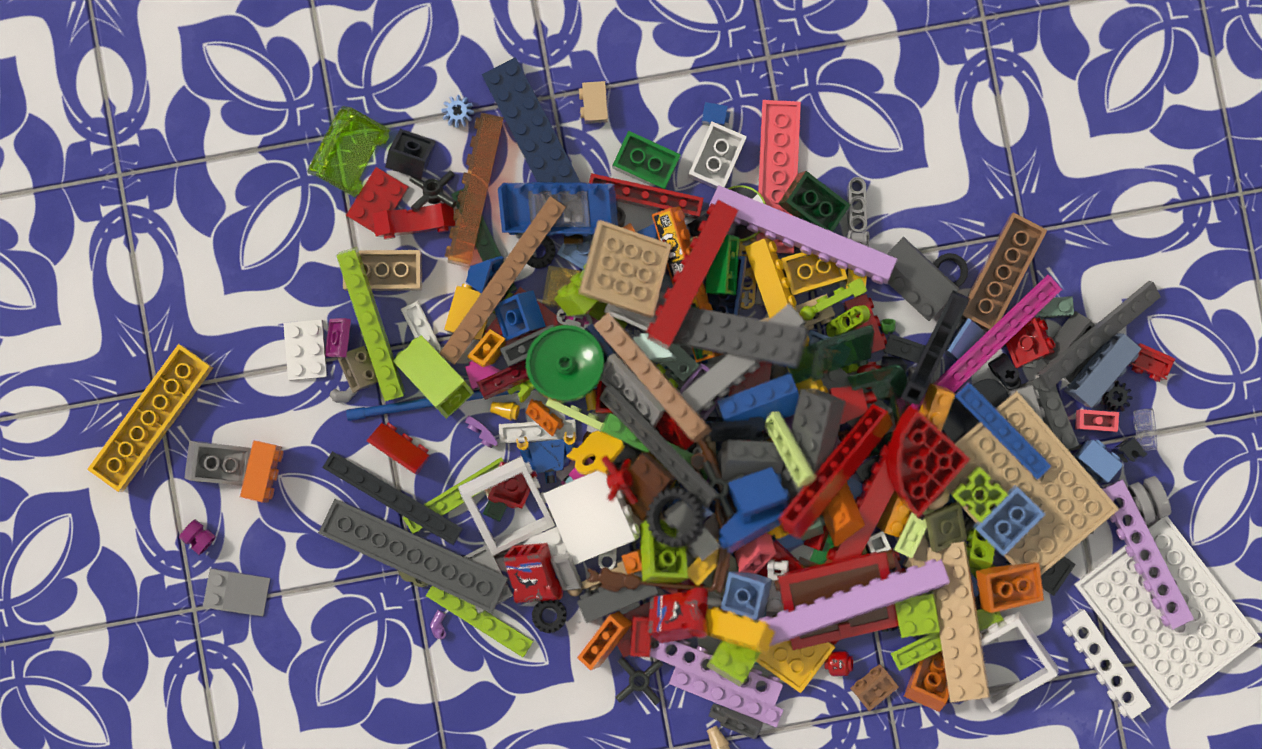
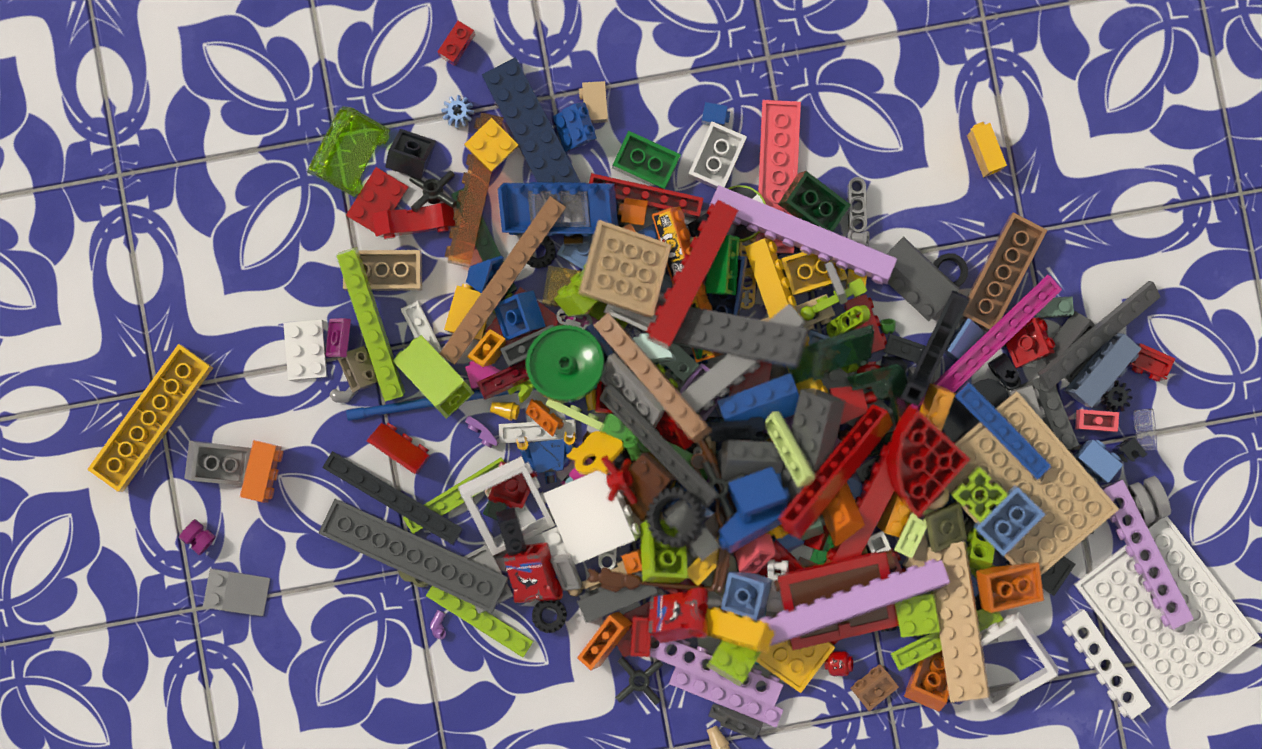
(456, 43): none -> red brick
(491, 145): none -> yellow plate
(511, 531): none -> black brick
(574, 126): none -> blue plate
(631, 443): none -> bright green pin
(633, 211): none -> orange brick
(834, 278): none -> light grey tile
(986, 149): none -> yellow brick

